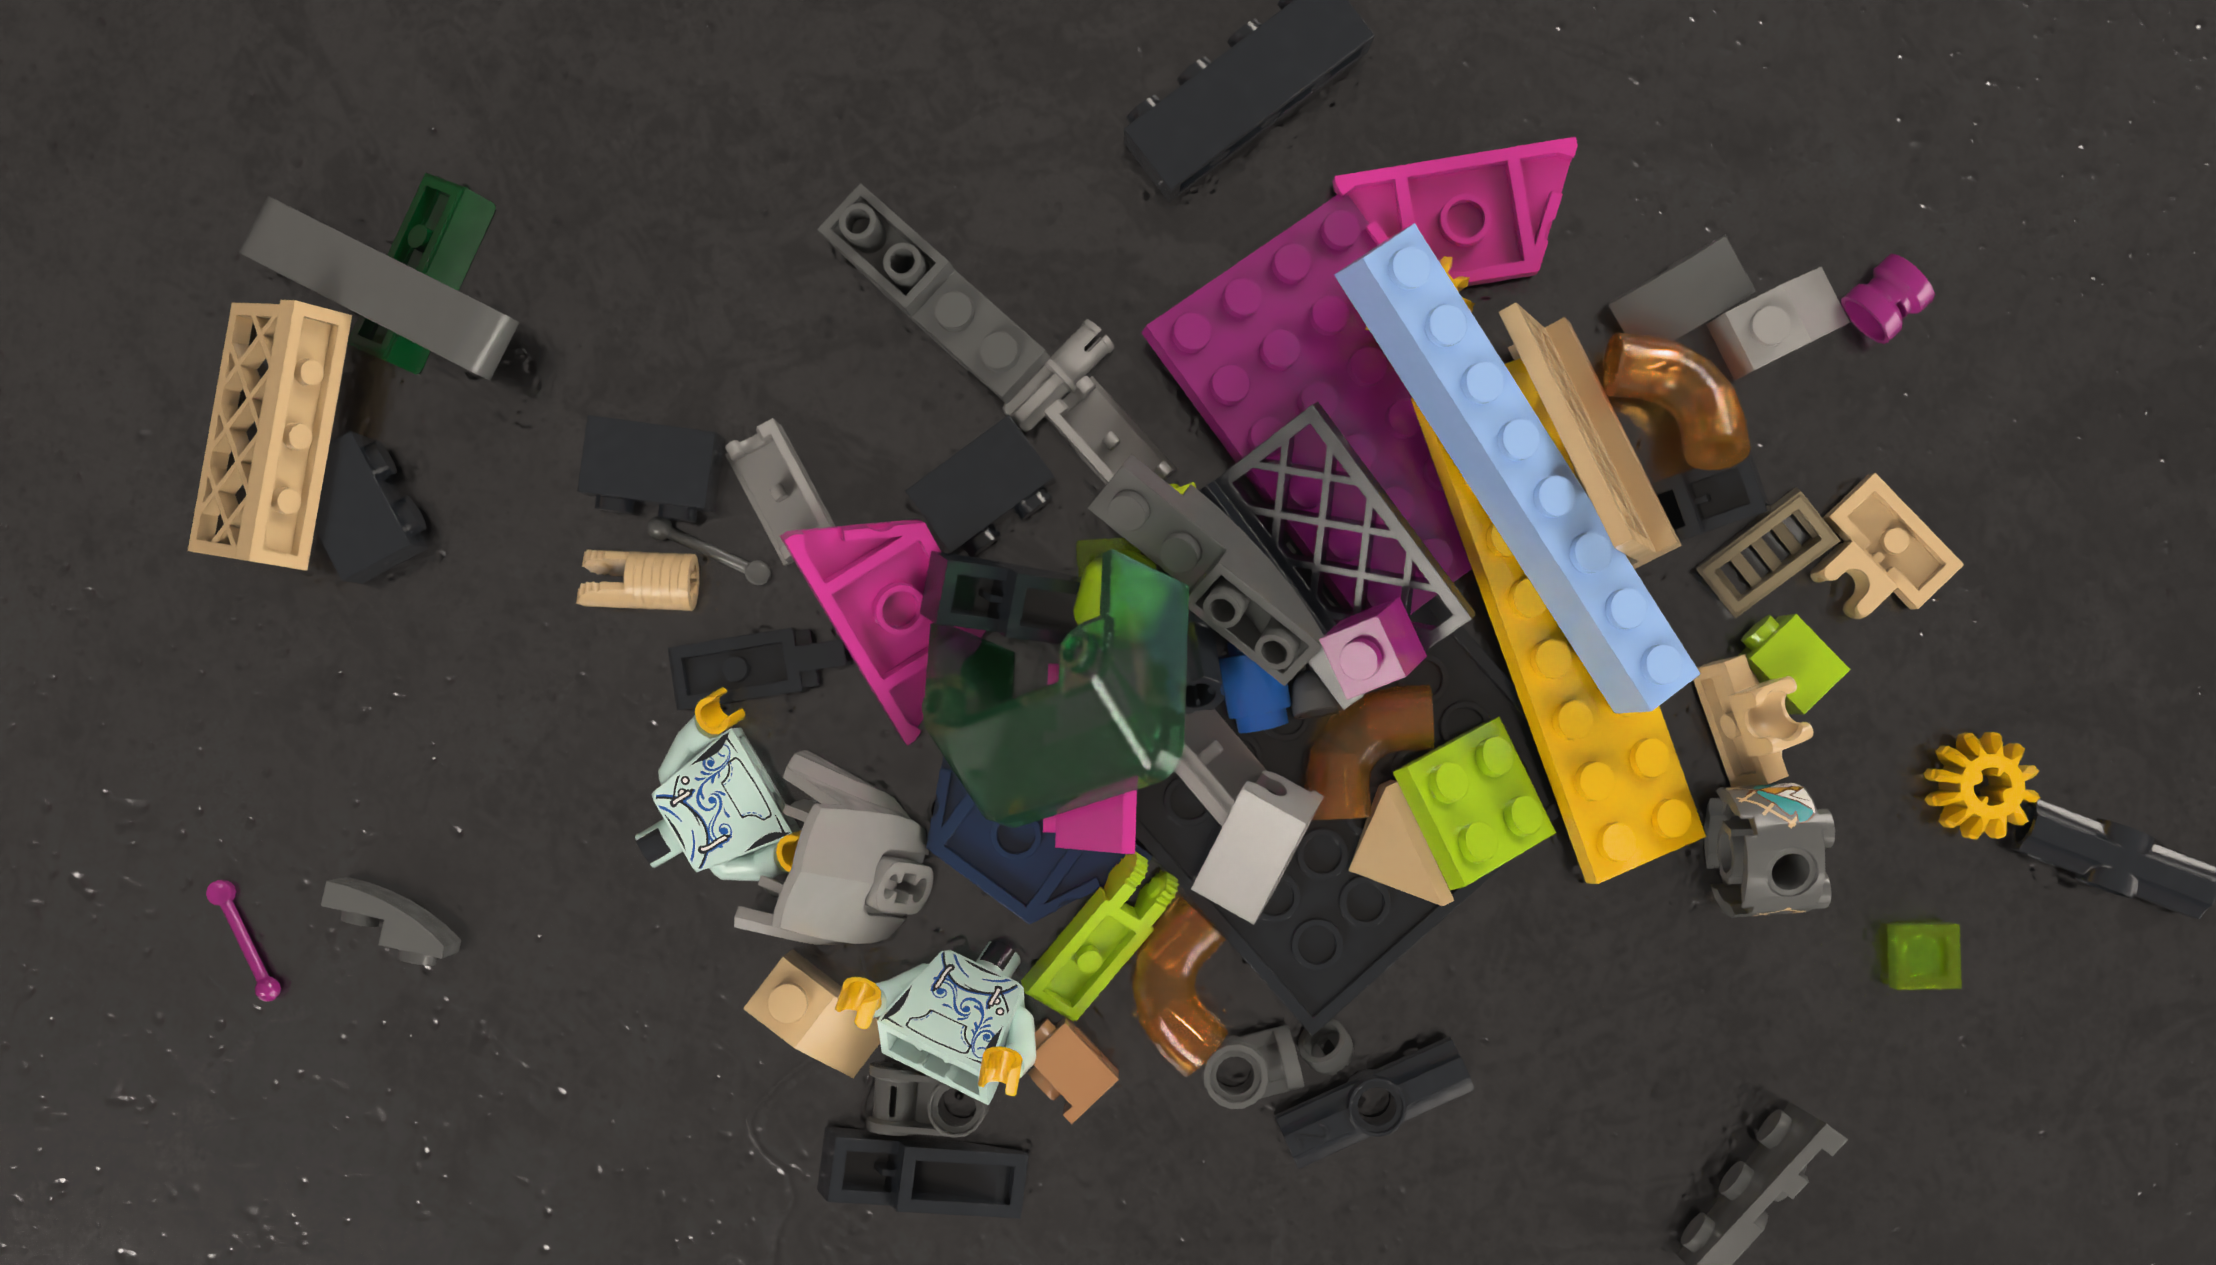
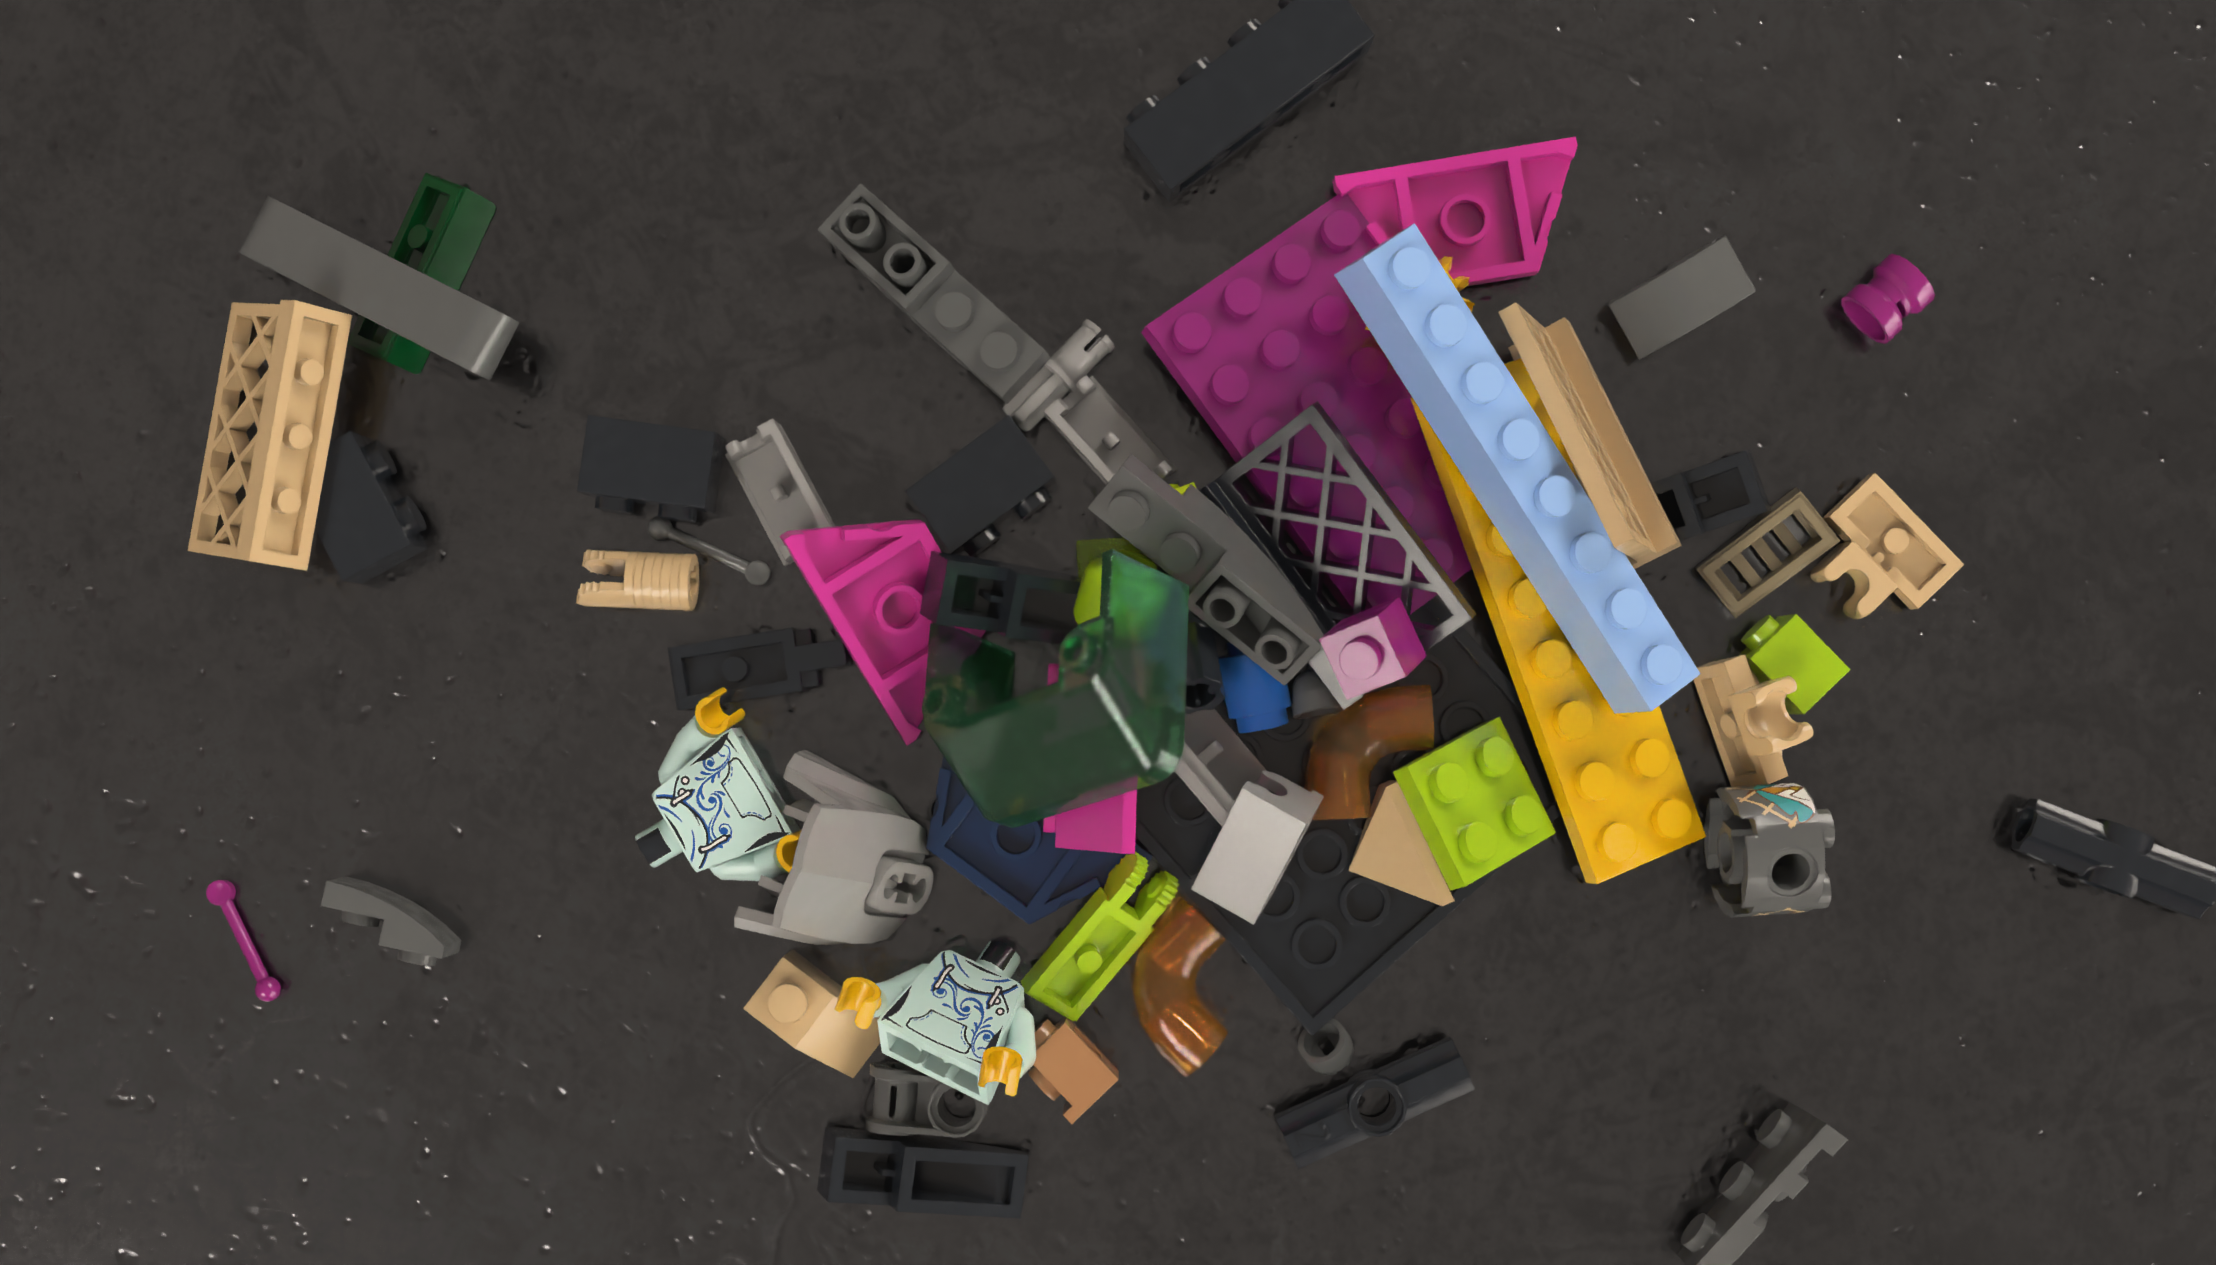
(1272, 1062): dark grey piece -> none
(1687, 387): clear orange cylinder -> none
(1777, 323): light grey slope -> none
(1924, 956): clear neon green plate -> none
(1997, 801): yellow gear -> none

